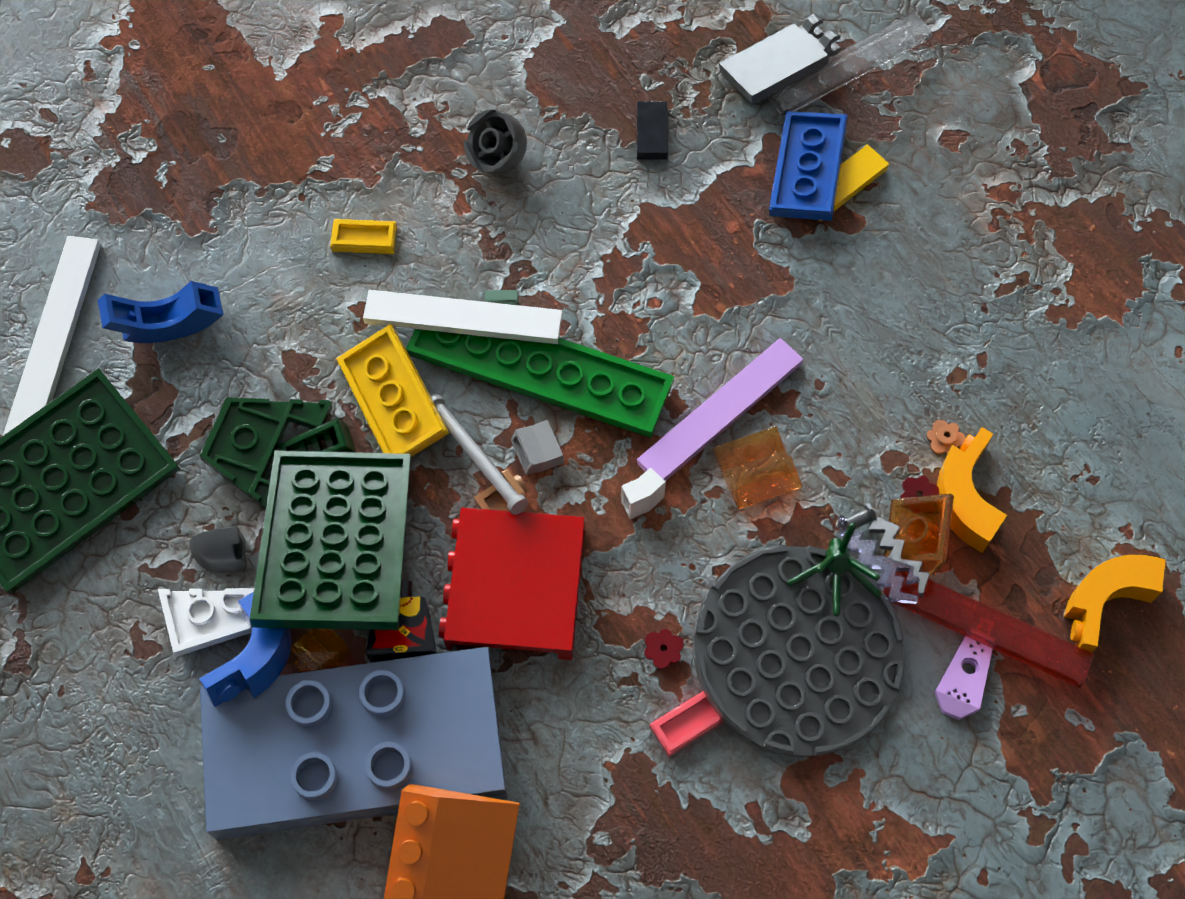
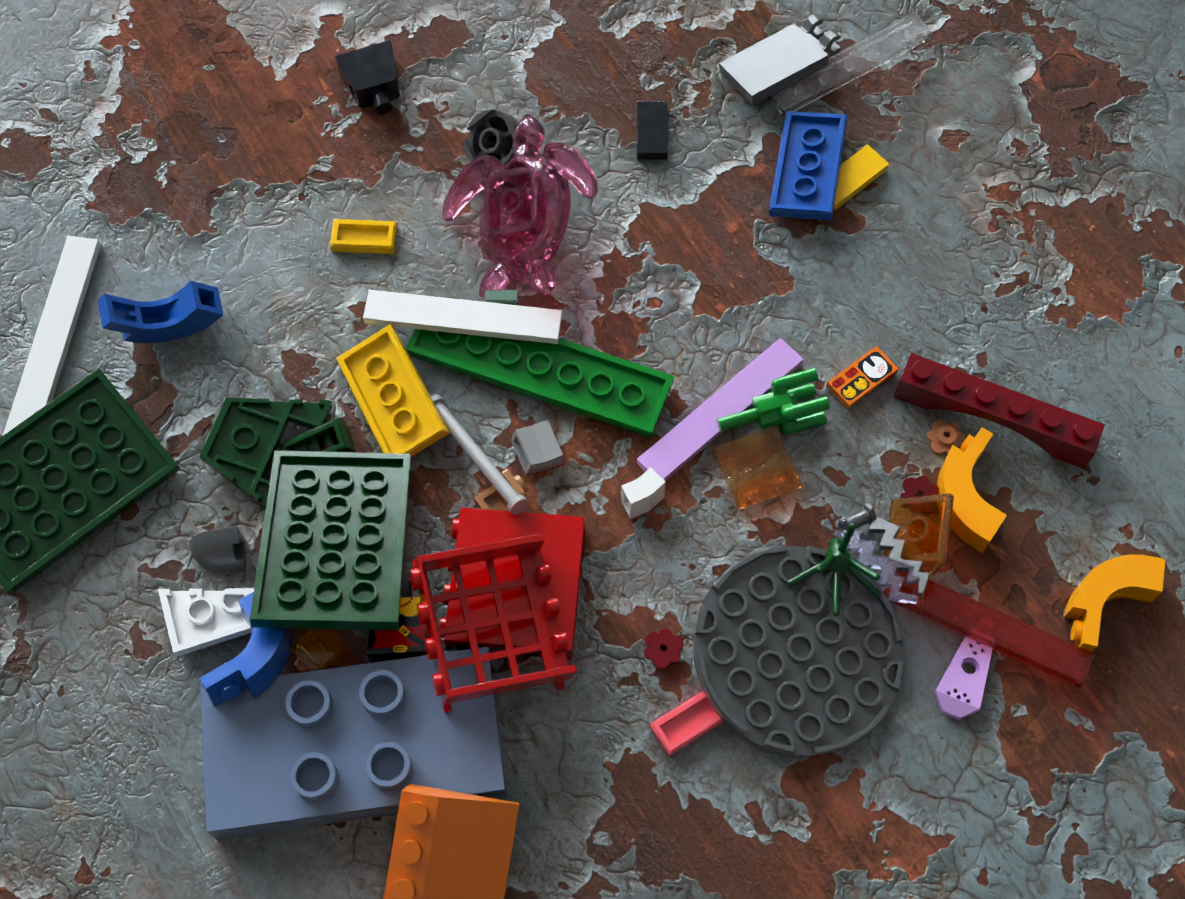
(370, 76): none -> black torso
(522, 206): none -> clear pink animal
(543, 612): none -> red window
(782, 407): none -> green plant
(862, 377): none -> tile
(1054, 429): none -> dark red arch

